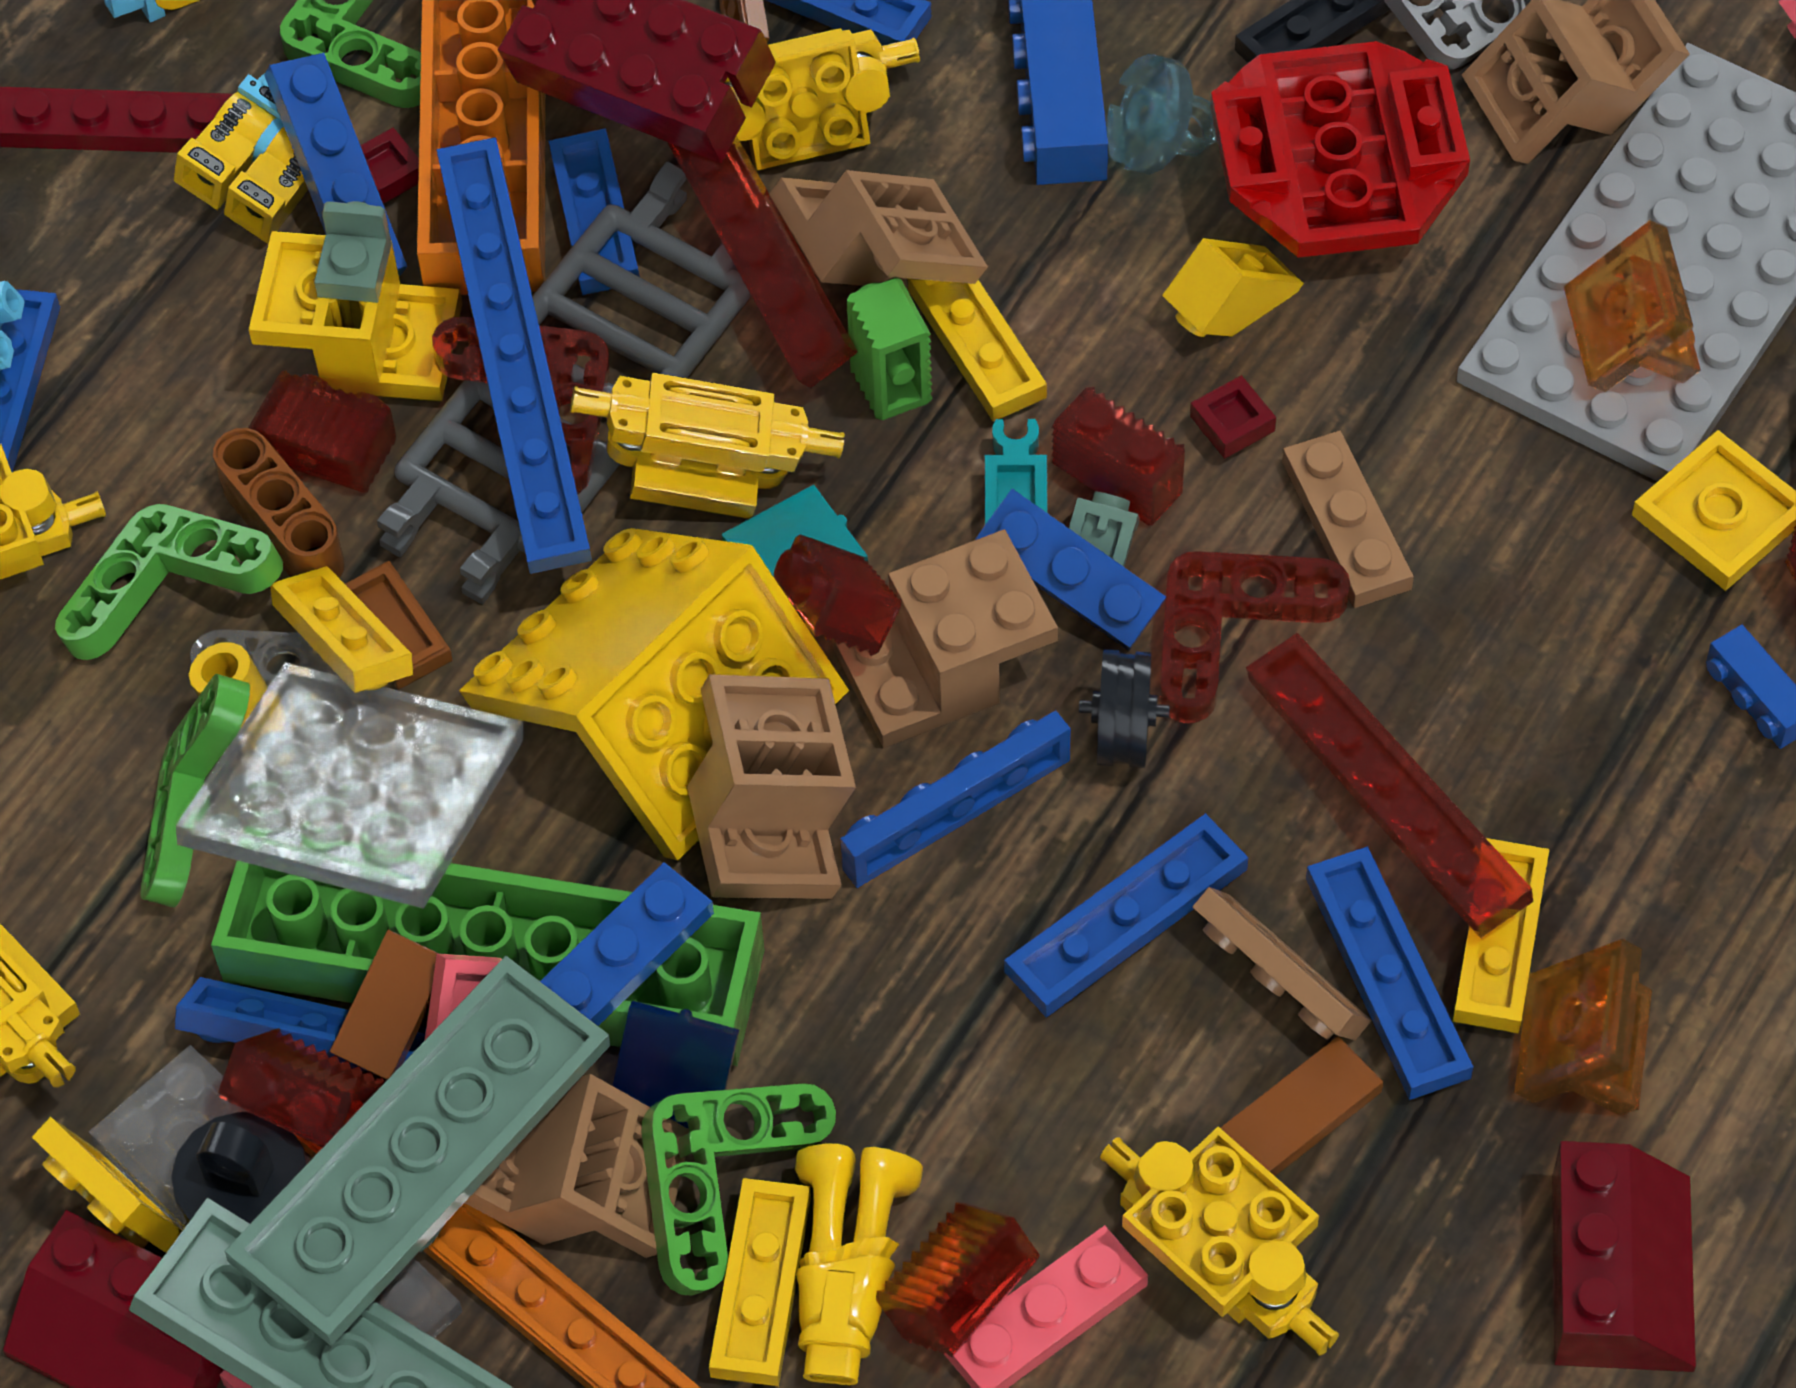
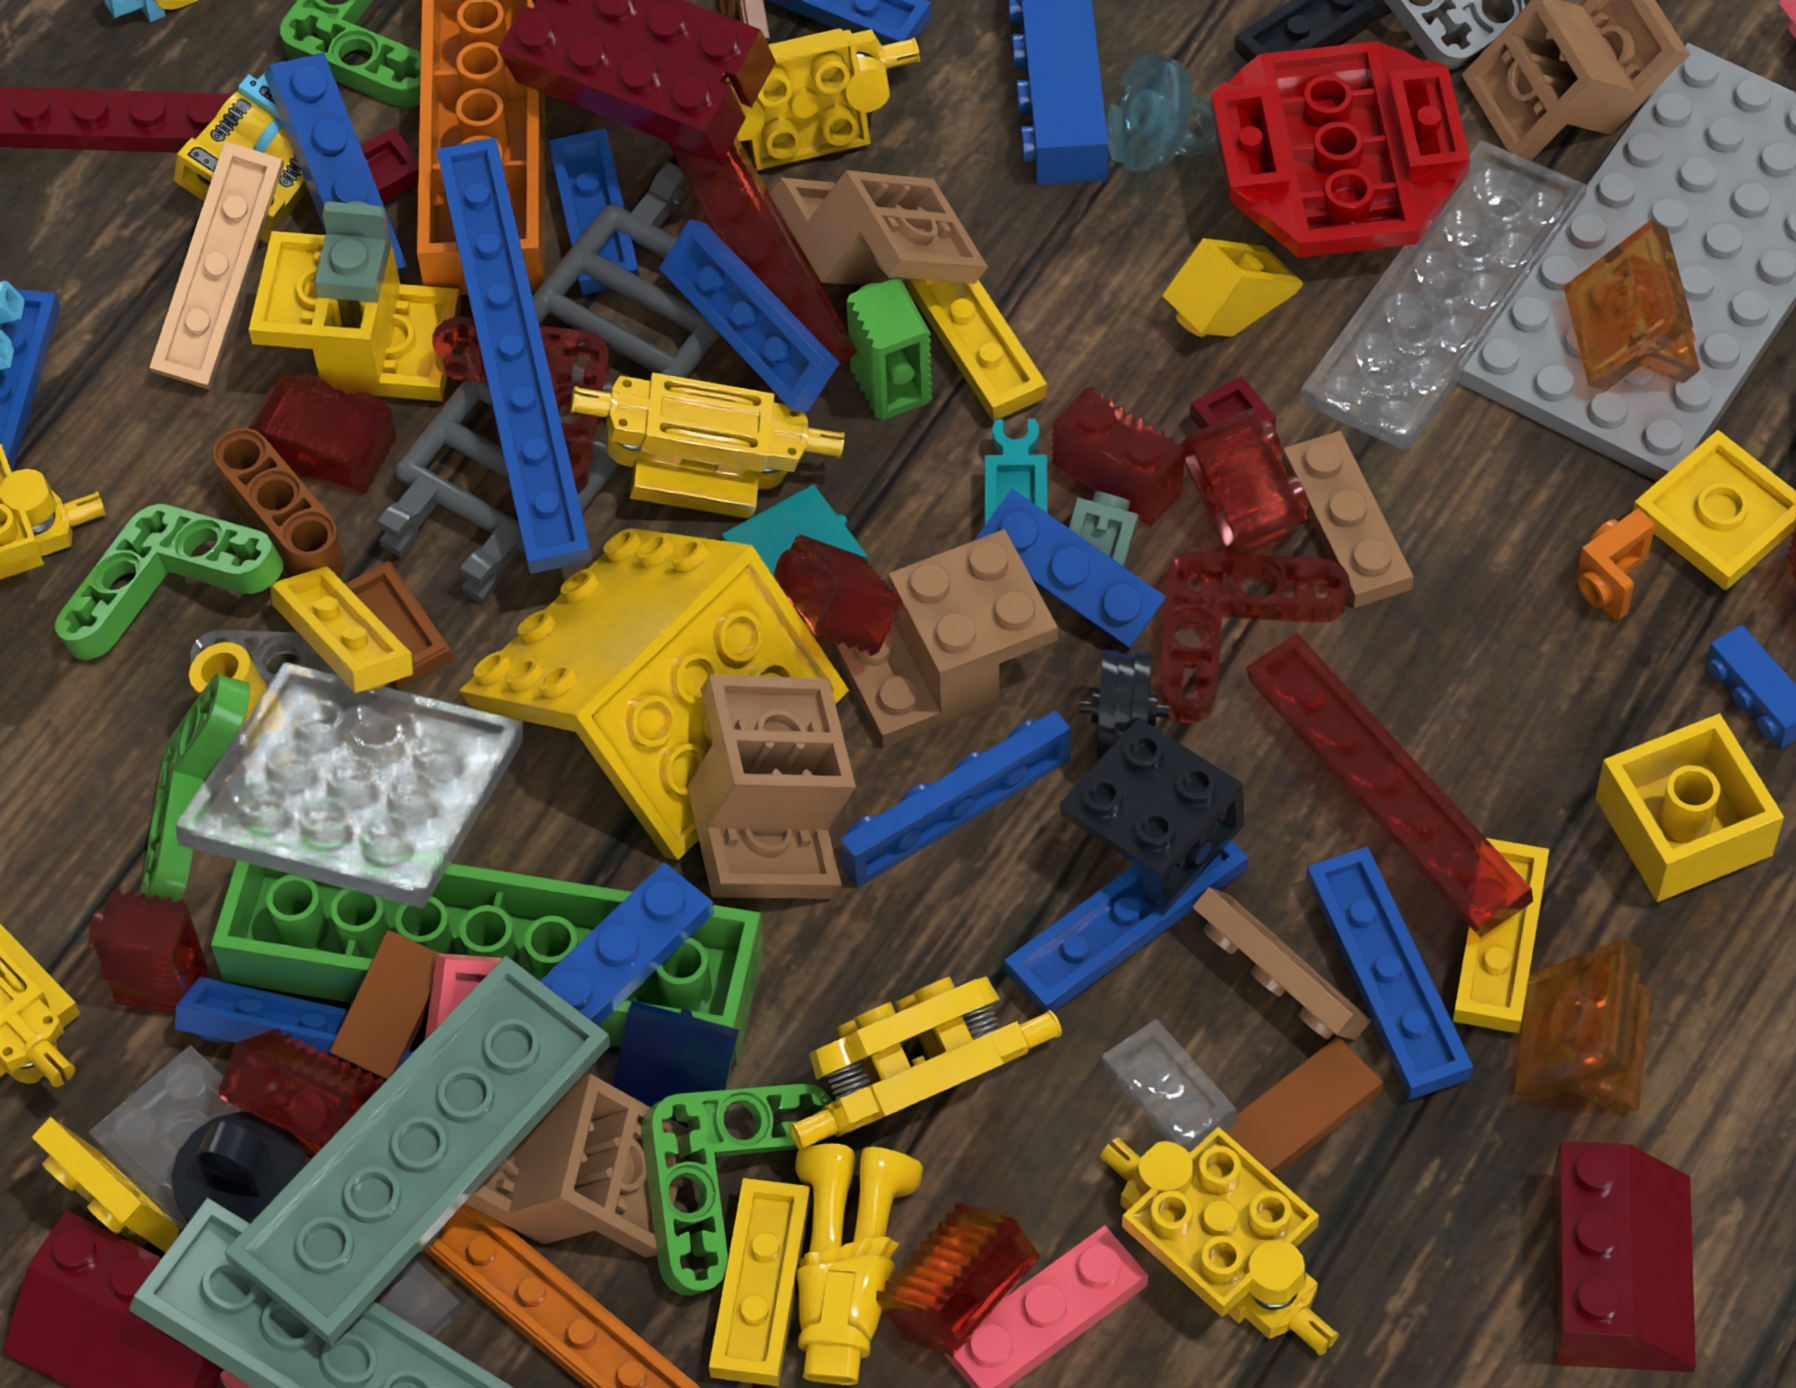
(147, 950): none -> clear red brick
(217, 265): none -> light nougat plate
(749, 316): none -> blue plate
(954, 1056): none -> yellow piece
(1158, 810): none -> black bracket
(1169, 1086): none -> clear plate
(1244, 482): none -> clear red brick
(1442, 298): none -> clear plate
(1609, 557): none -> orange bracket
(1688, 807): none -> yellow brick

